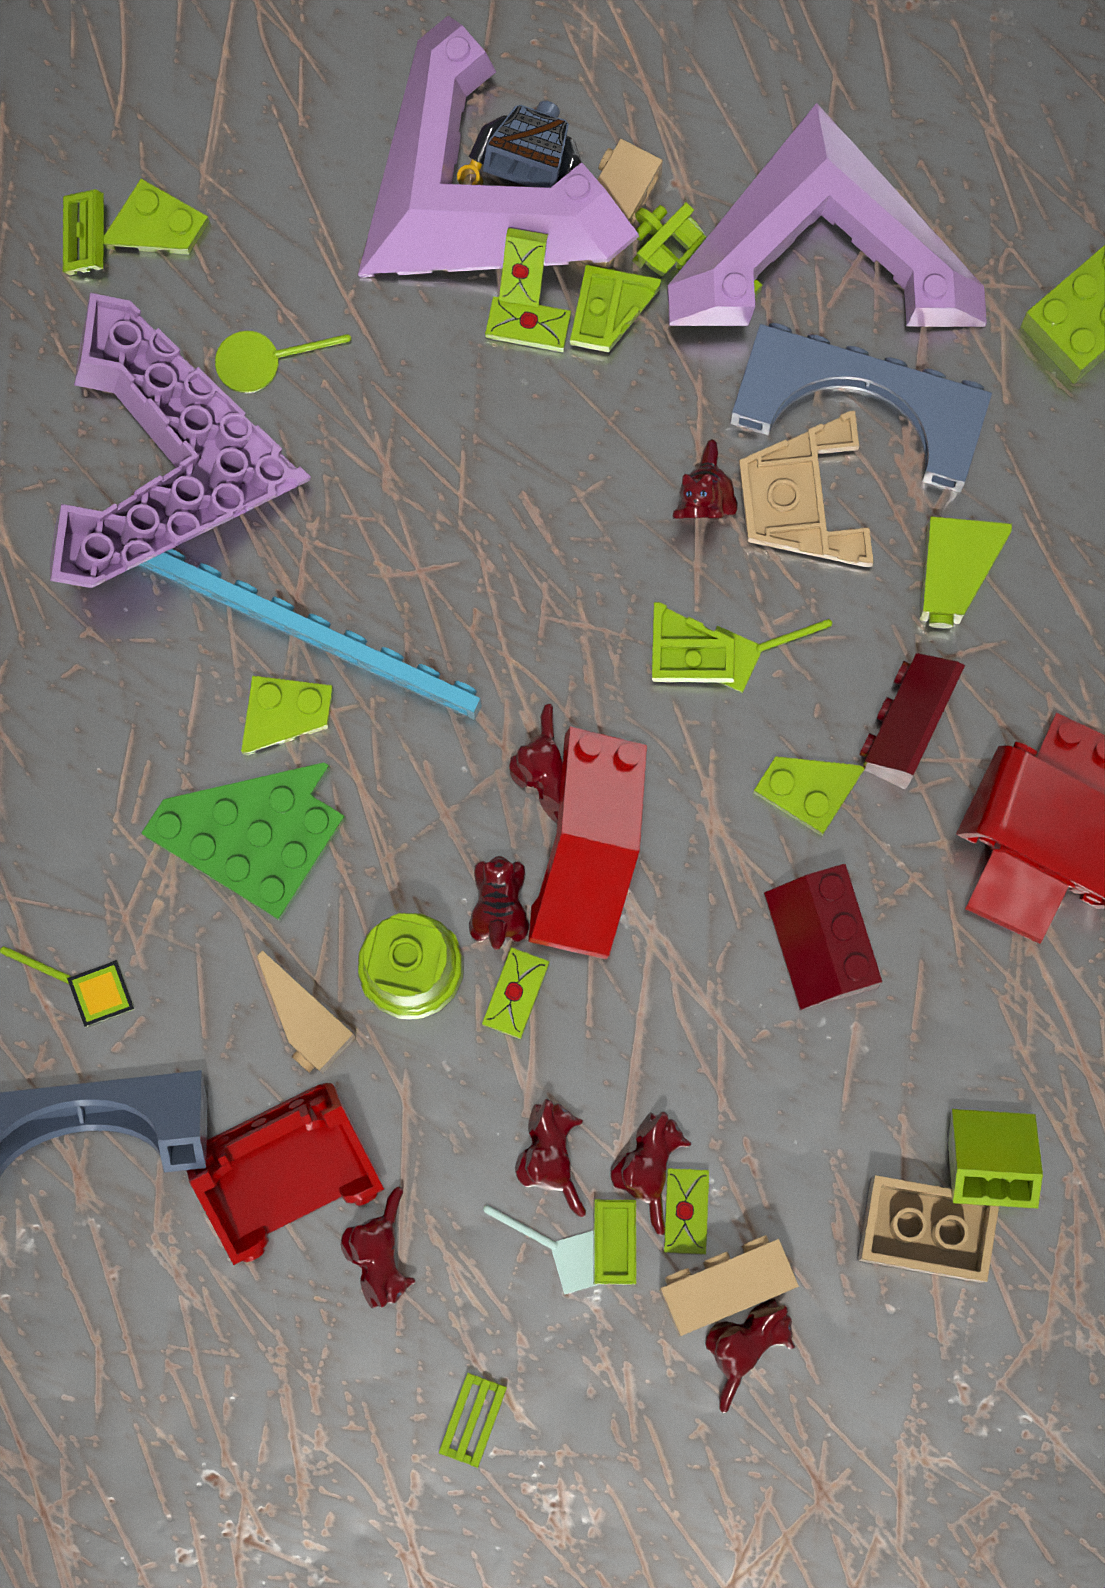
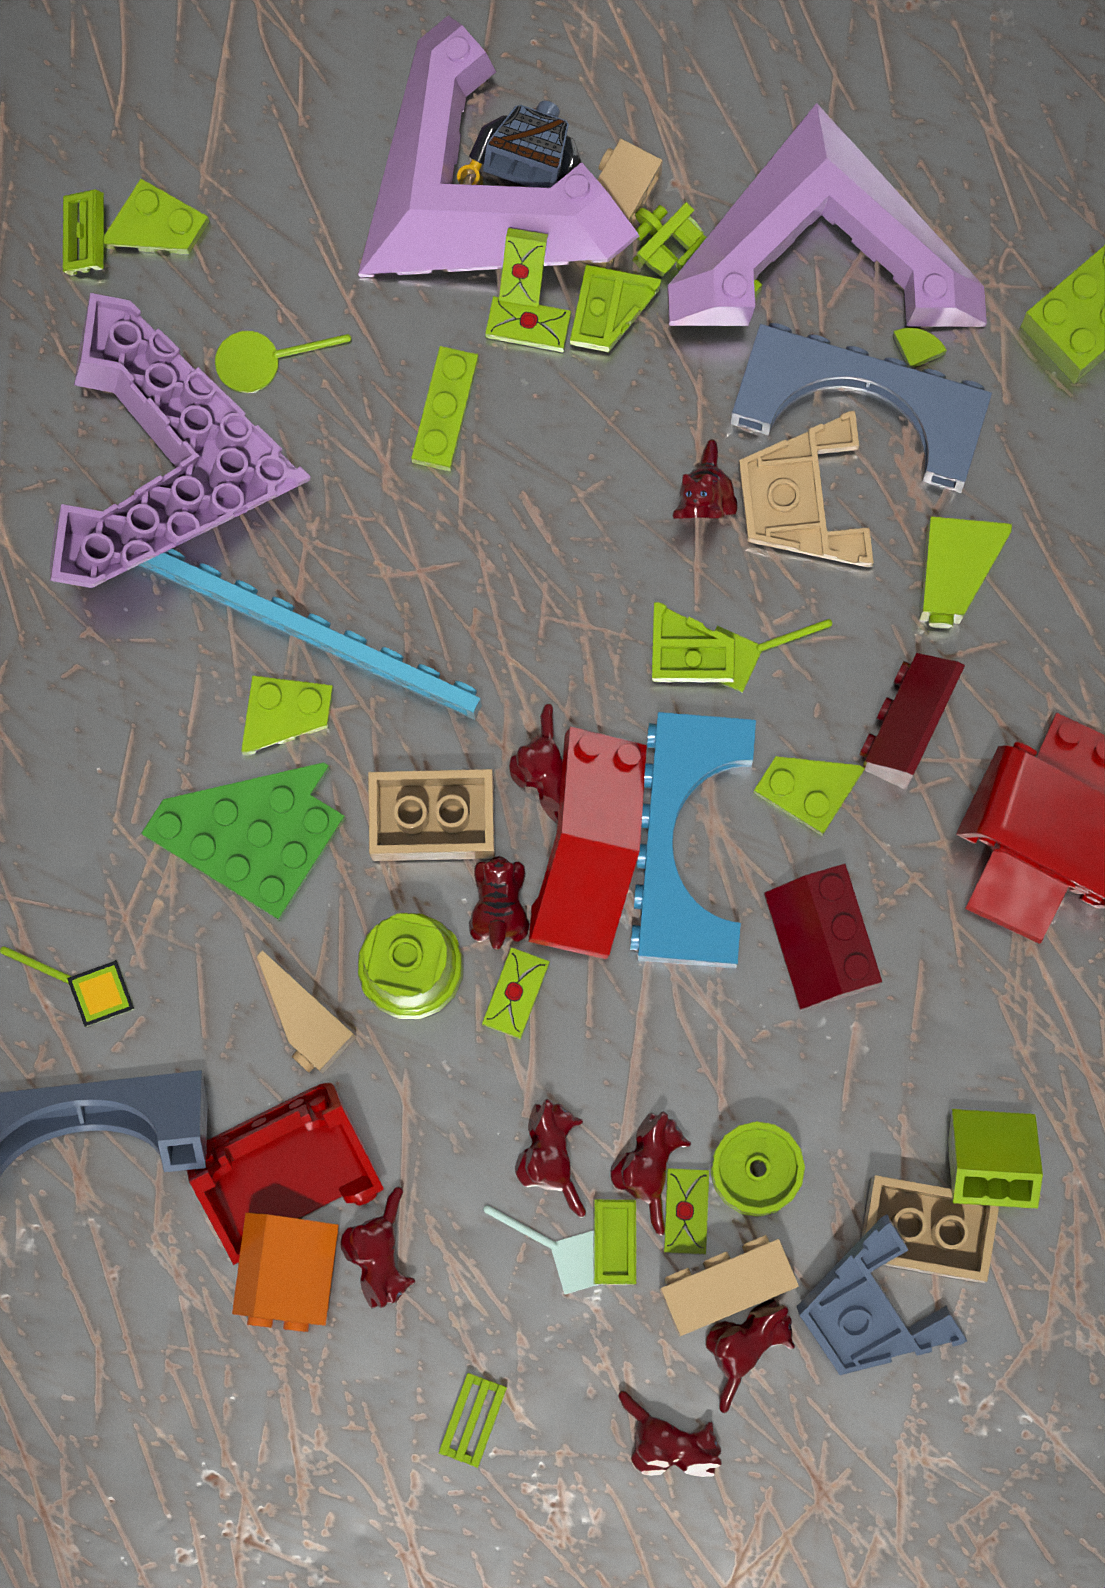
(285, 1271): none -> orange brick
(431, 815): none -> tan brick
(445, 408): none -> lime plate
(663, 1445): none -> dark red animal
(672, 922): none -> dark azure arch
(754, 1194): none -> lime wheel
(856, 1317): none -> sand blue wing
(918, 346): none -> lime tile

